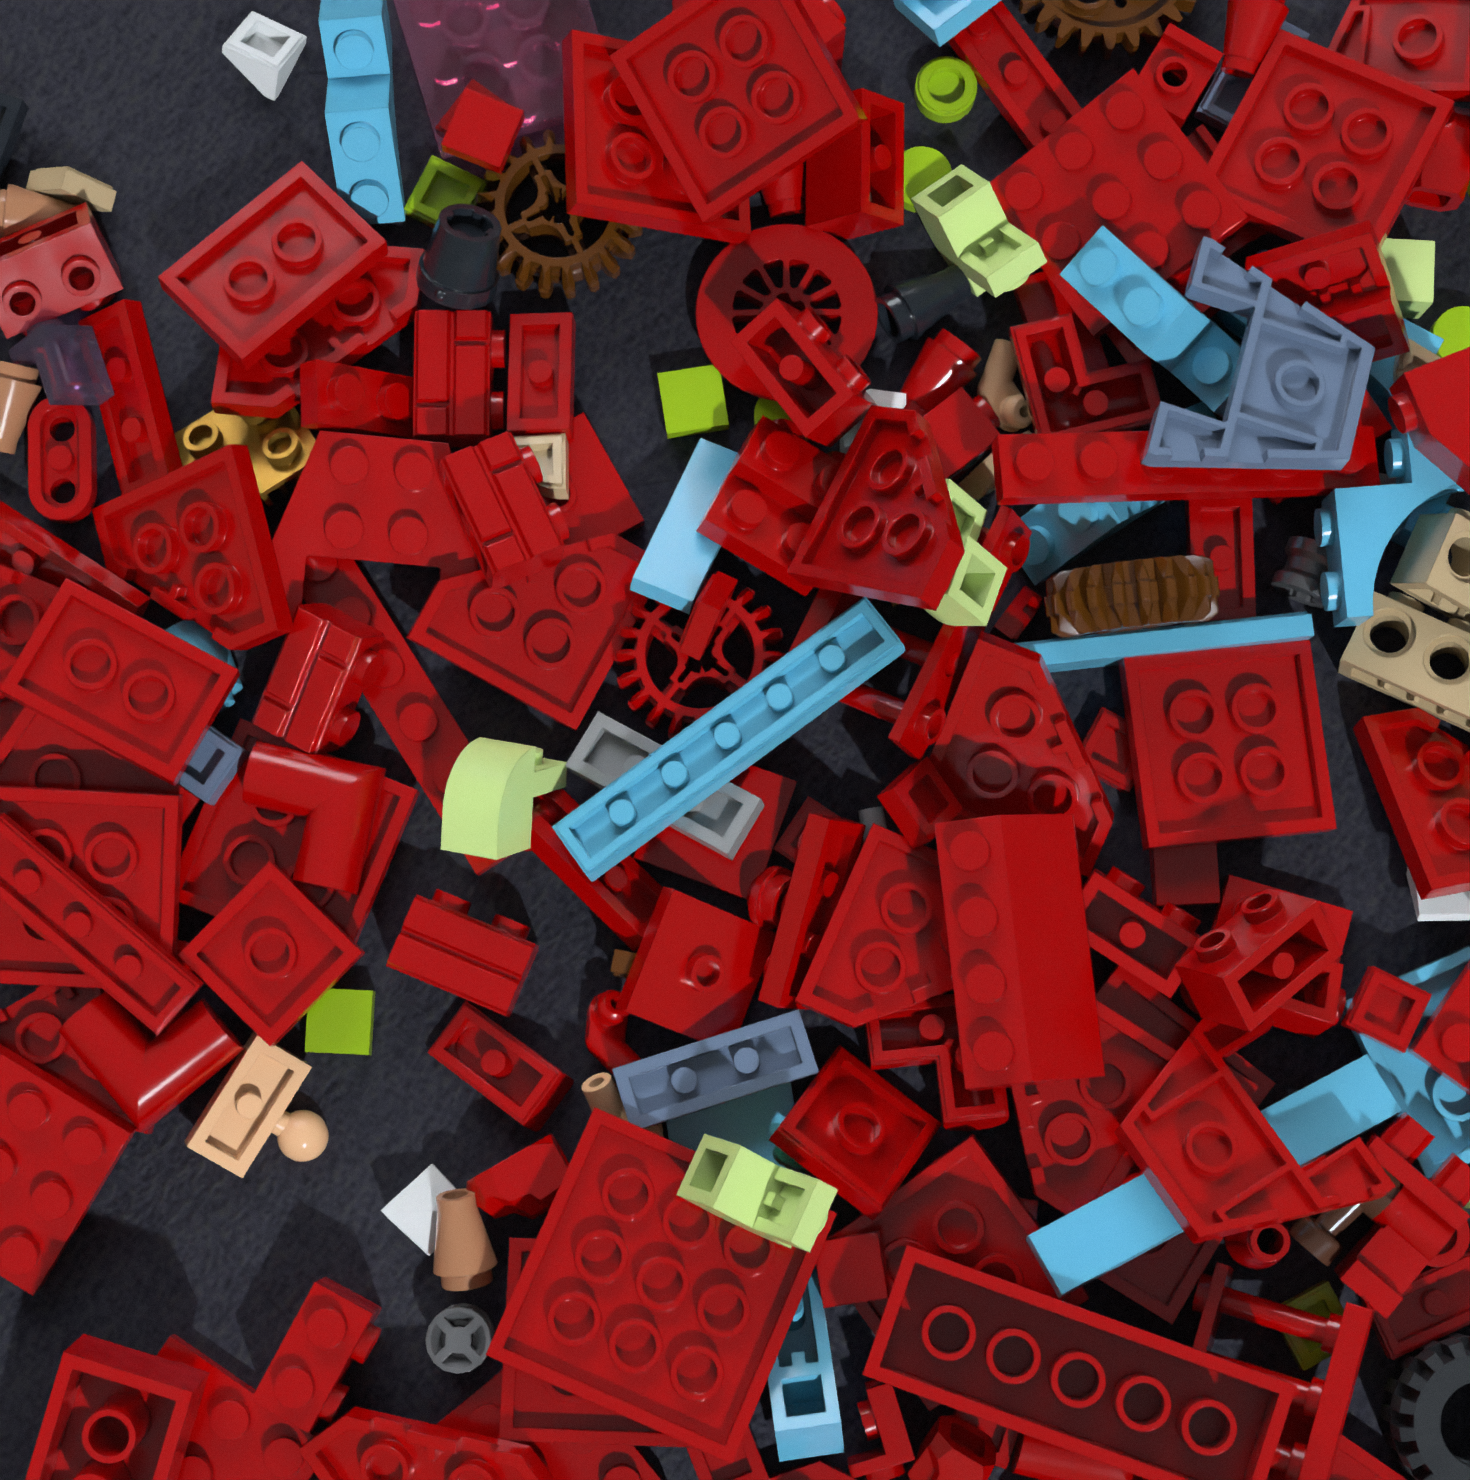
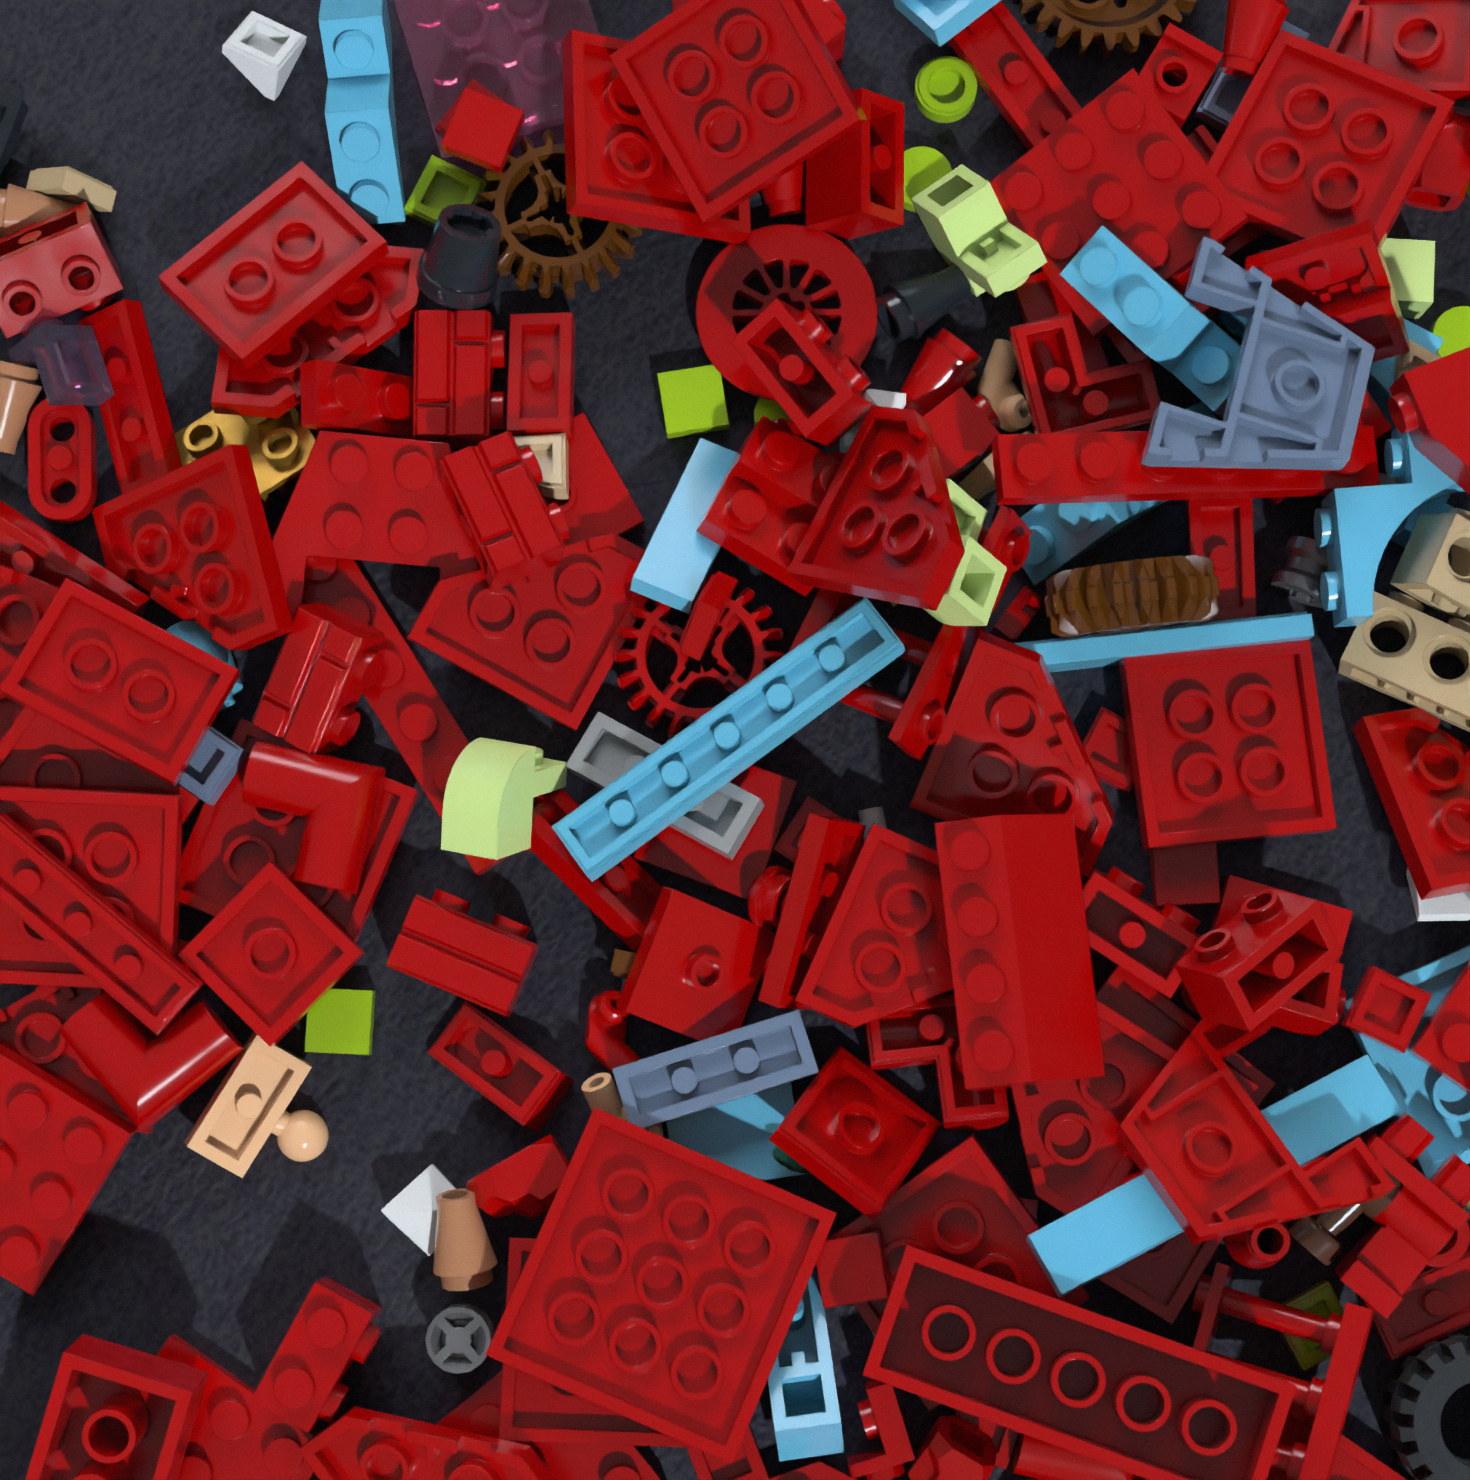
(757, 1193): yellowish green brick -> none
(918, 801): red plate -> none

